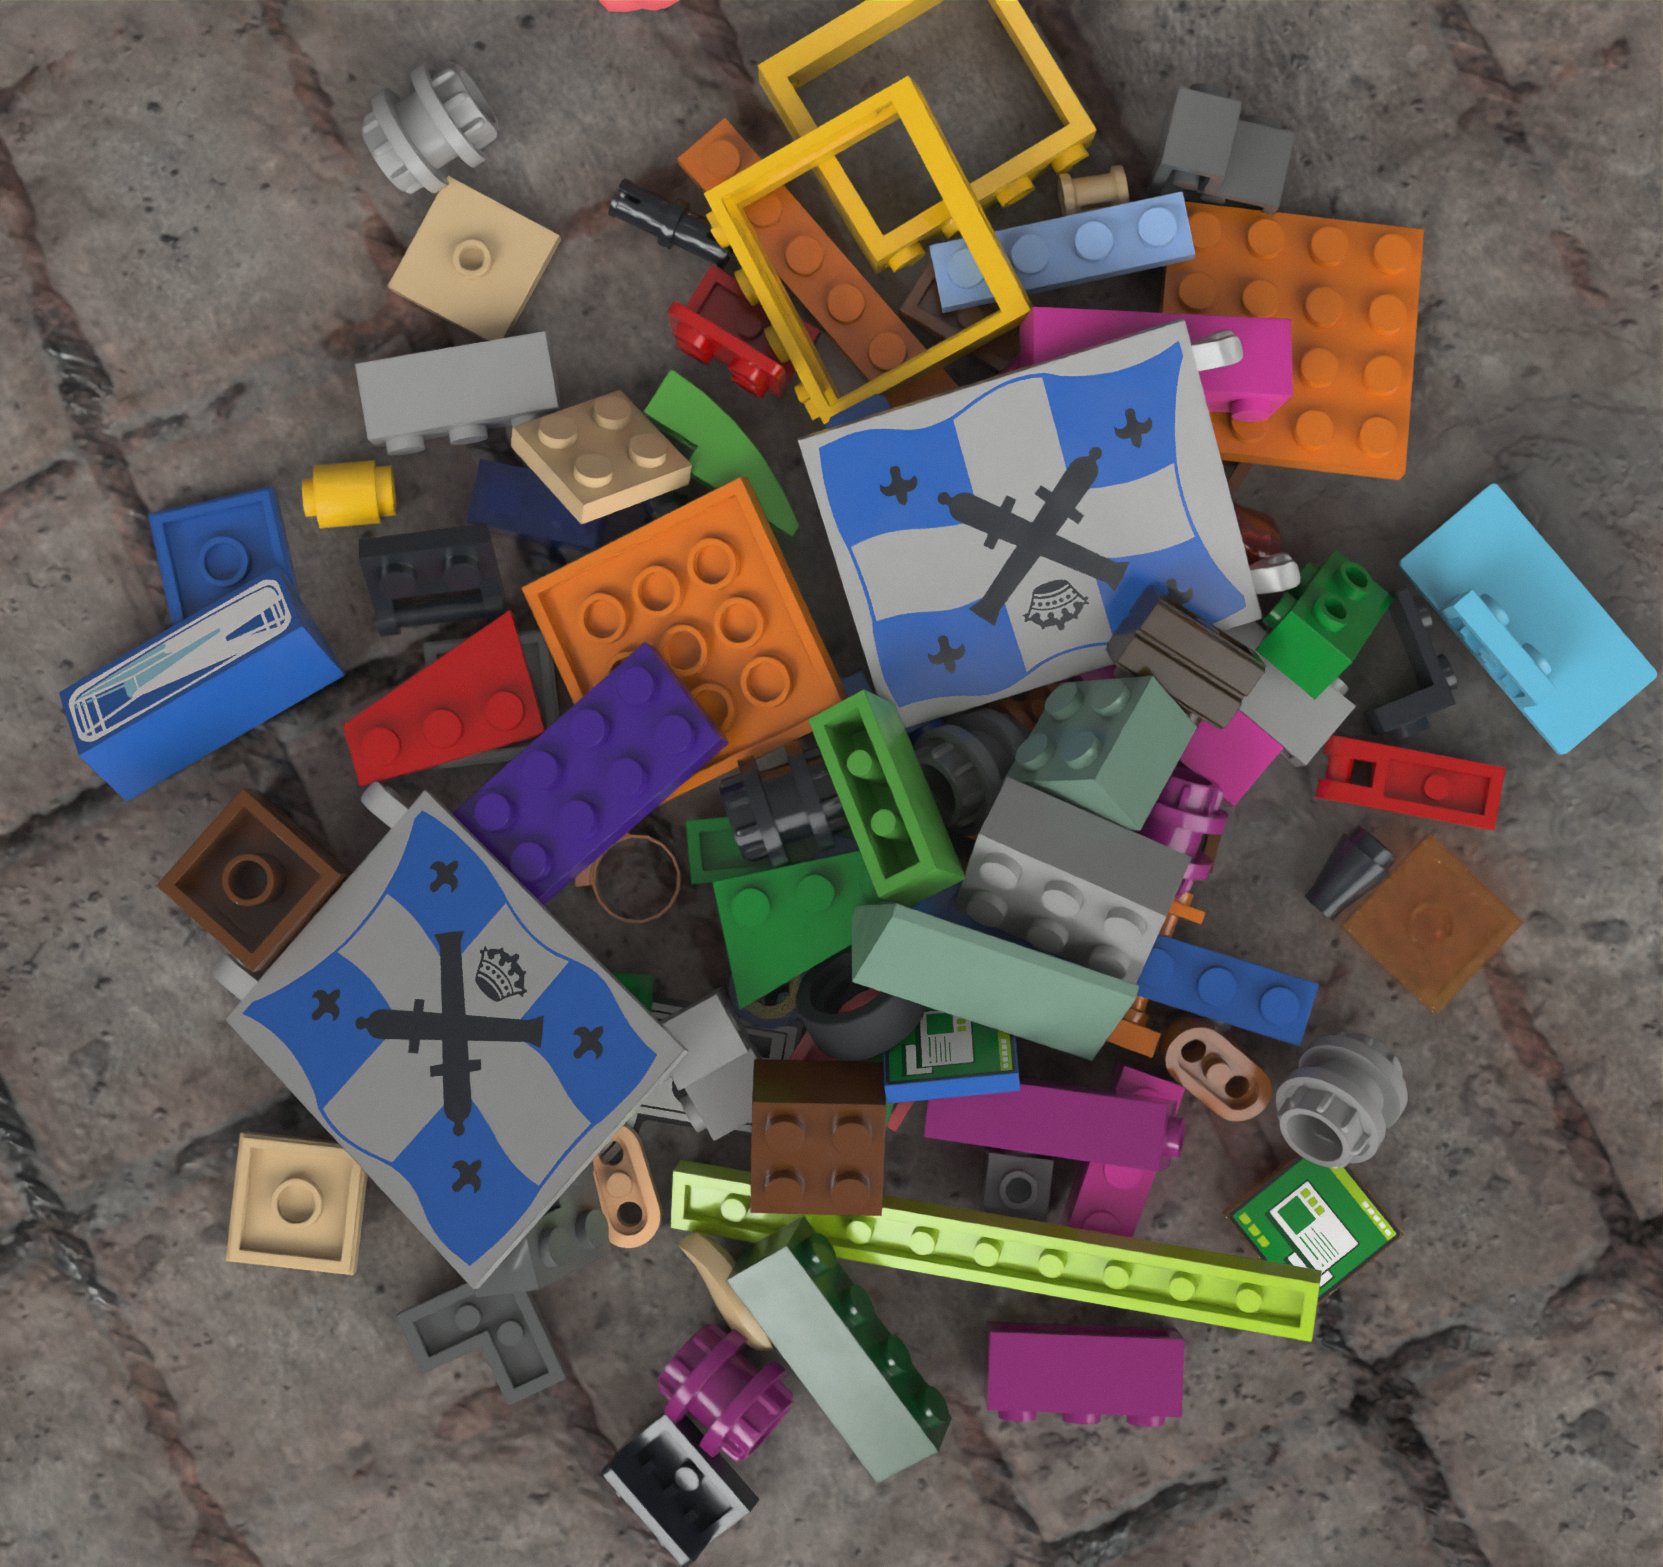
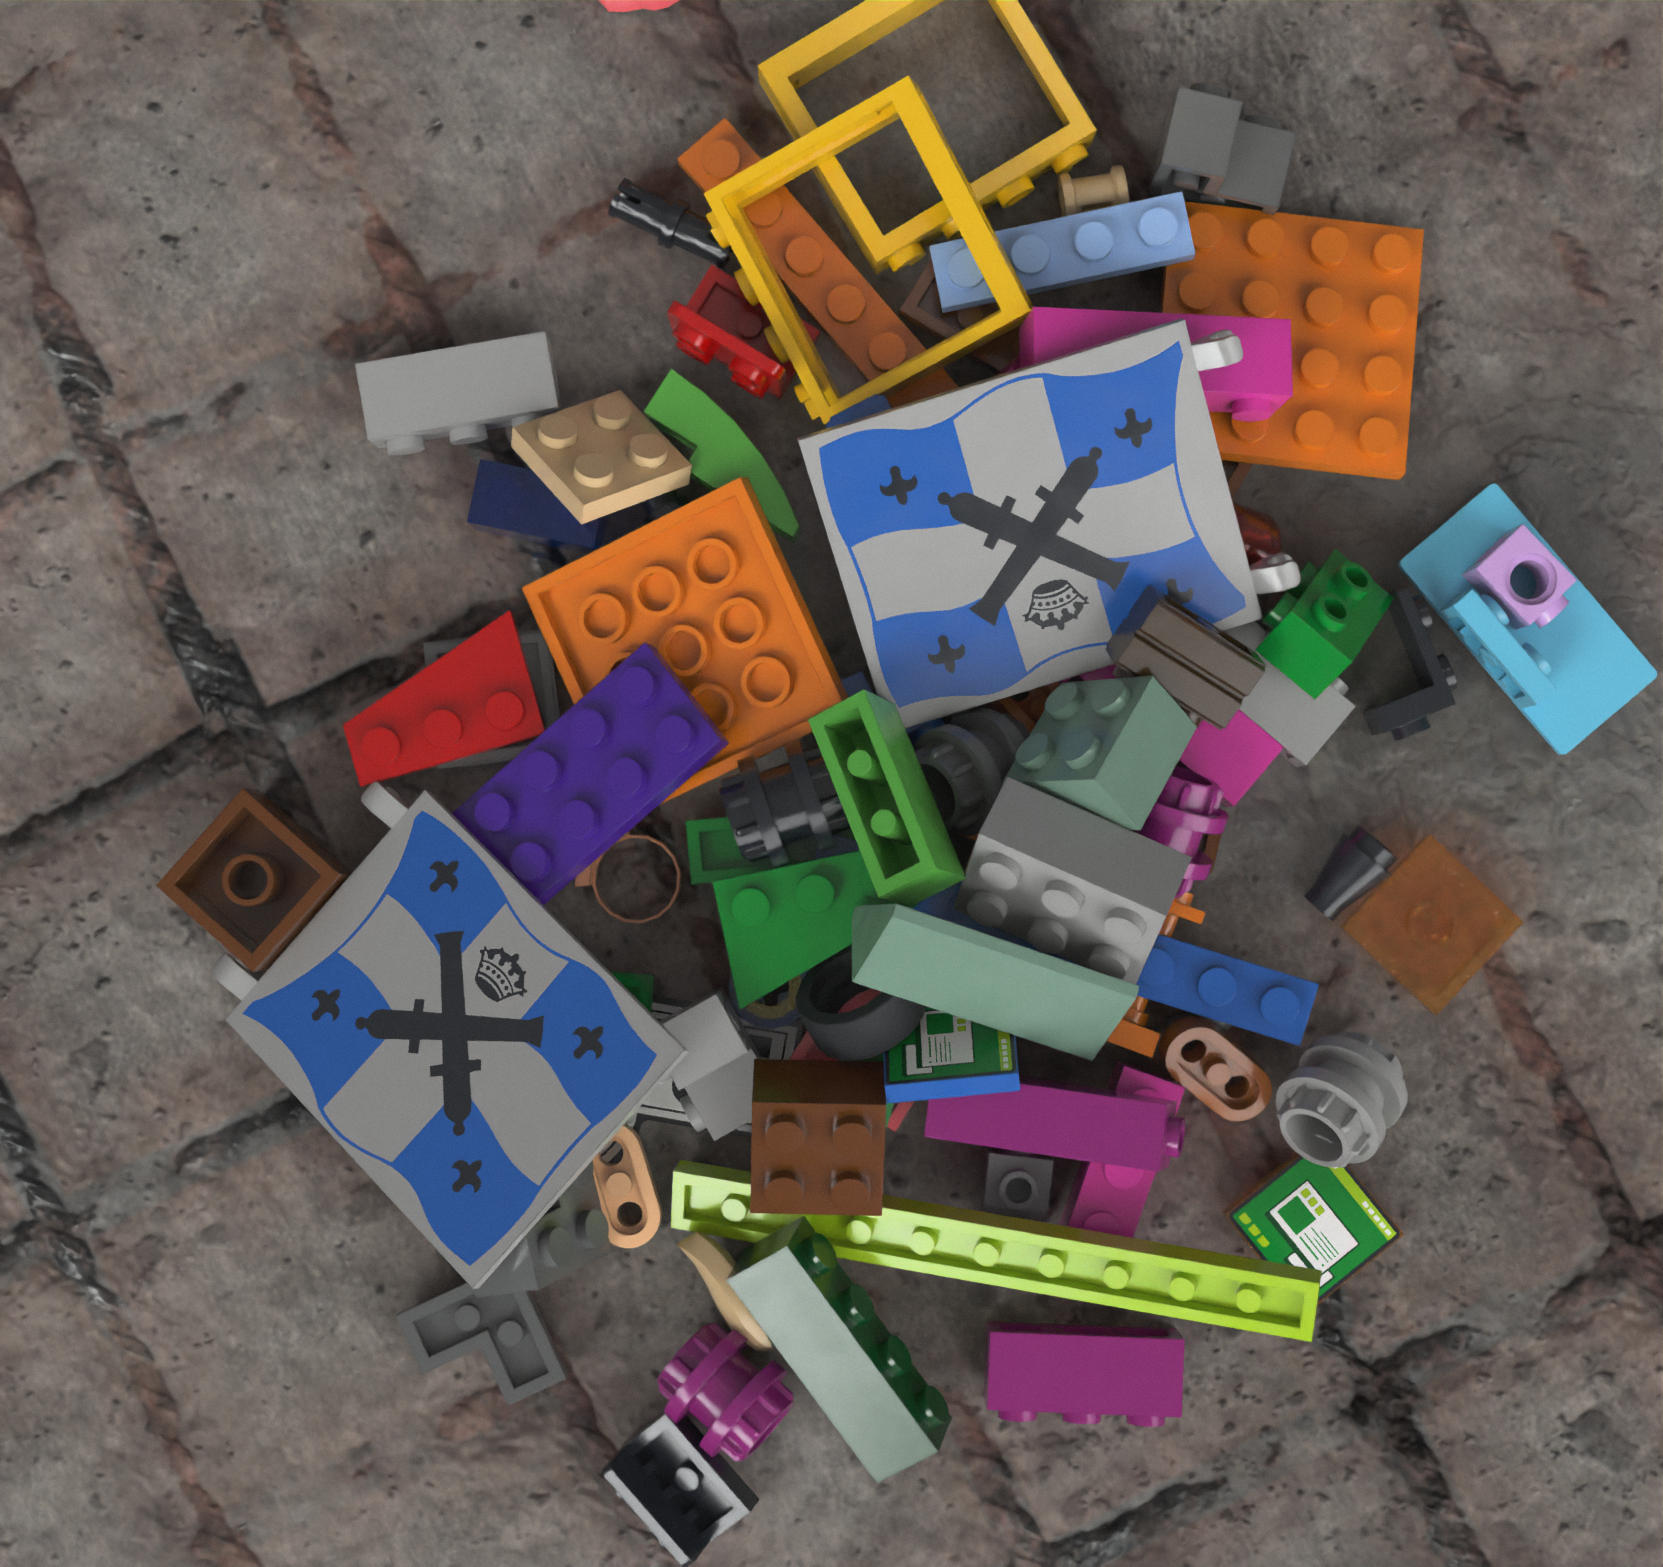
(199, 684): blue slope -> none
(218, 547): blue tile -> none
(296, 1204): tan plate -> none
(349, 494): yellow brick -> none
(428, 565): black plate -> none
(429, 127): light grey piece -> none
(474, 262): tan plate -> none
(1413, 783): red plate -> none
(1493, 572): none -> lavender brick

